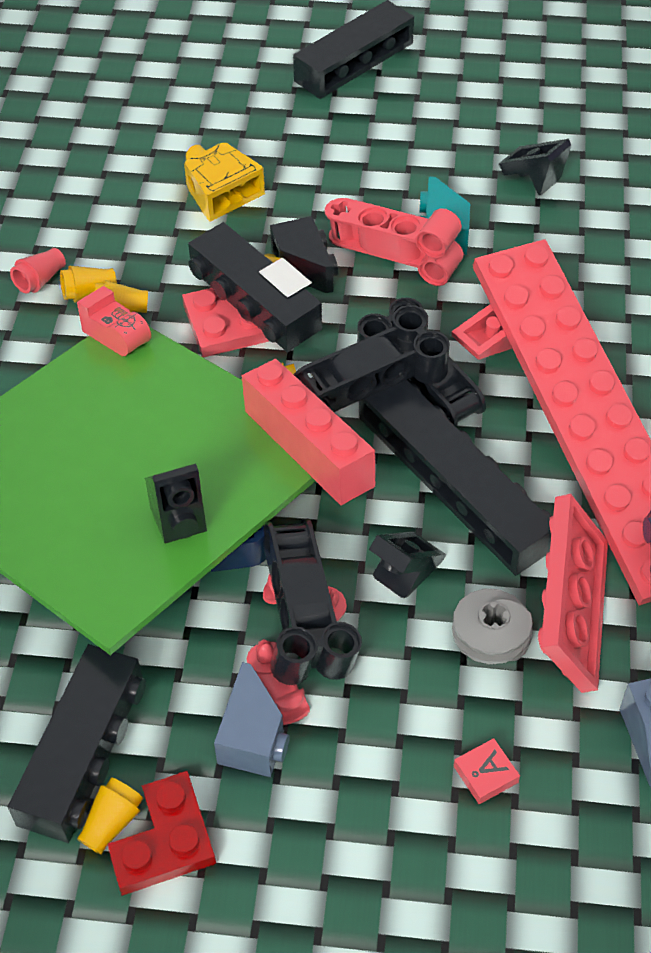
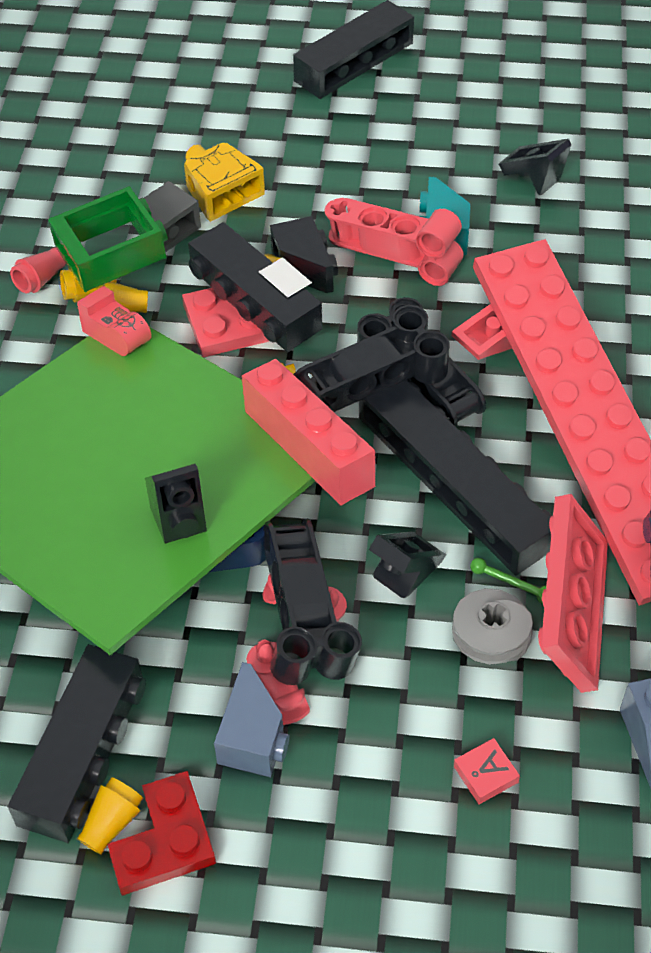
(100, 217): none -> green window
(176, 211): none -> dark grey slope
(480, 566): none -> bright green hinge

